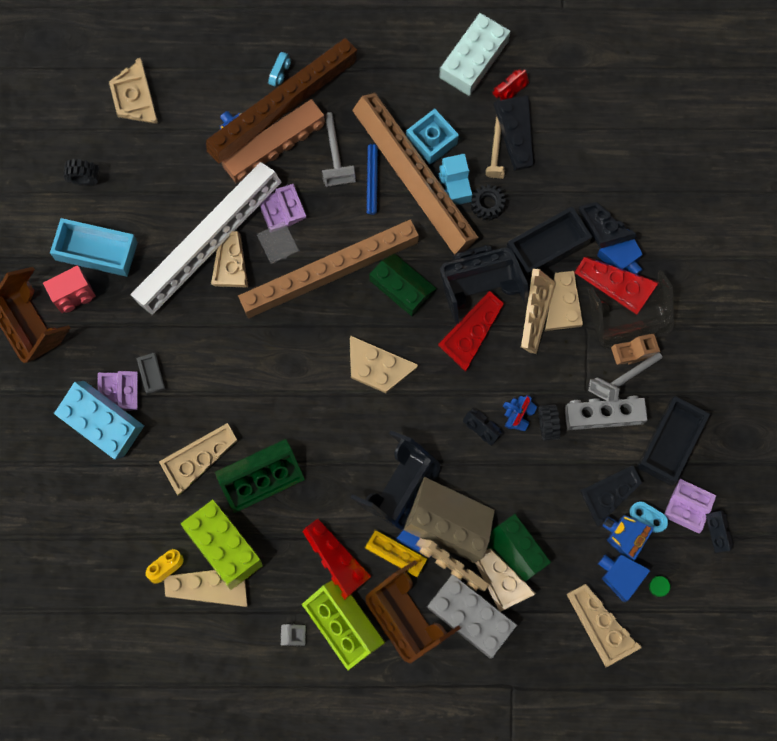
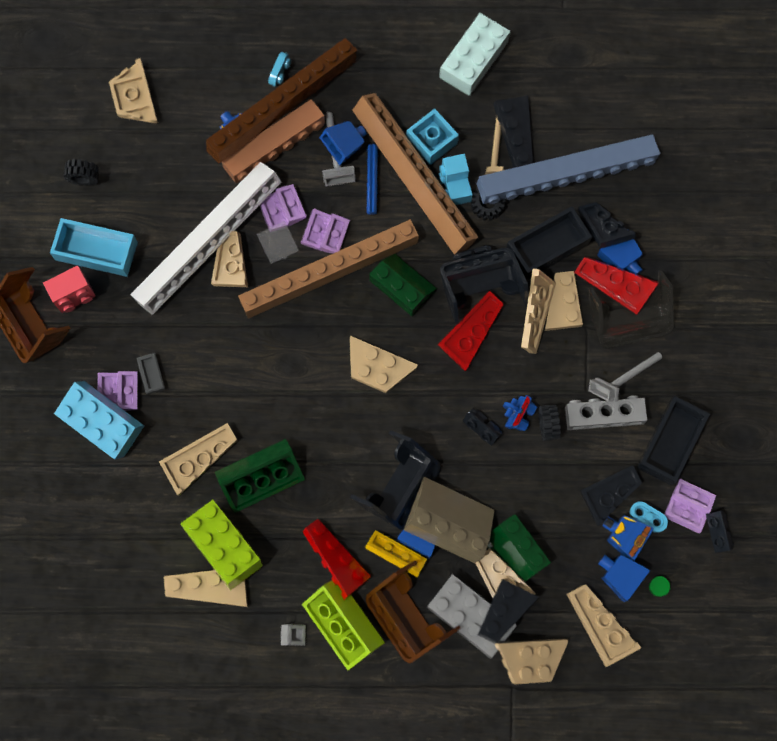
(164, 566): yellow plate -> none
(325, 231): none -> lavender slope
(343, 140): none -> blue torso
(429, 549): tan wing -> none
(504, 611): none -> black wing
(516, 82): red hinge -> none
(532, 660): none -> tan wing
(567, 169): none -> sand blue brick
(636, 350): medium nougat brick -> none

